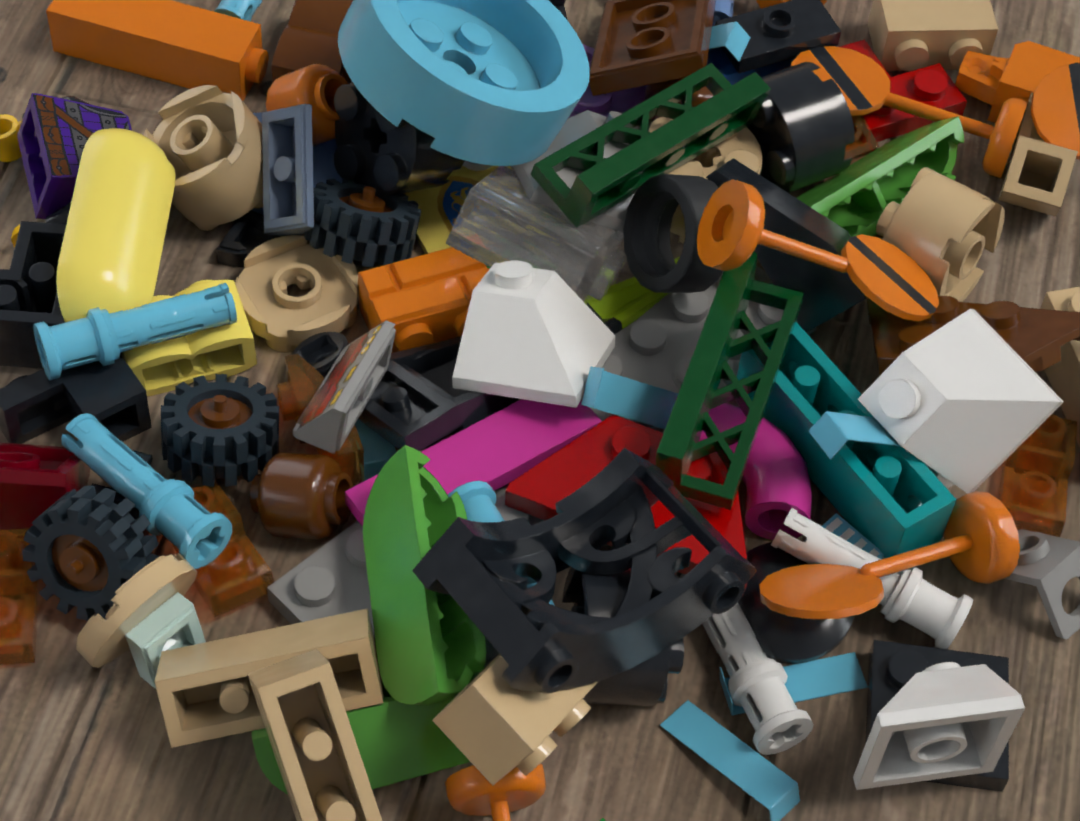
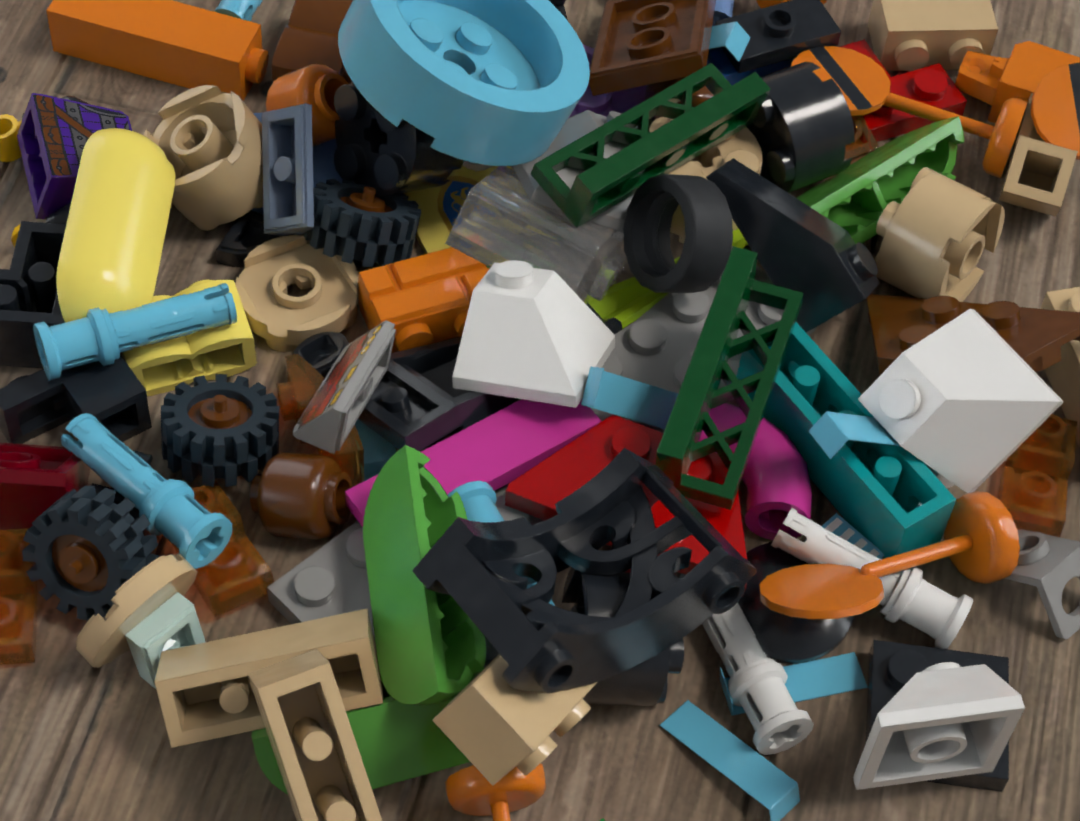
(885, 274): orange piece -> none

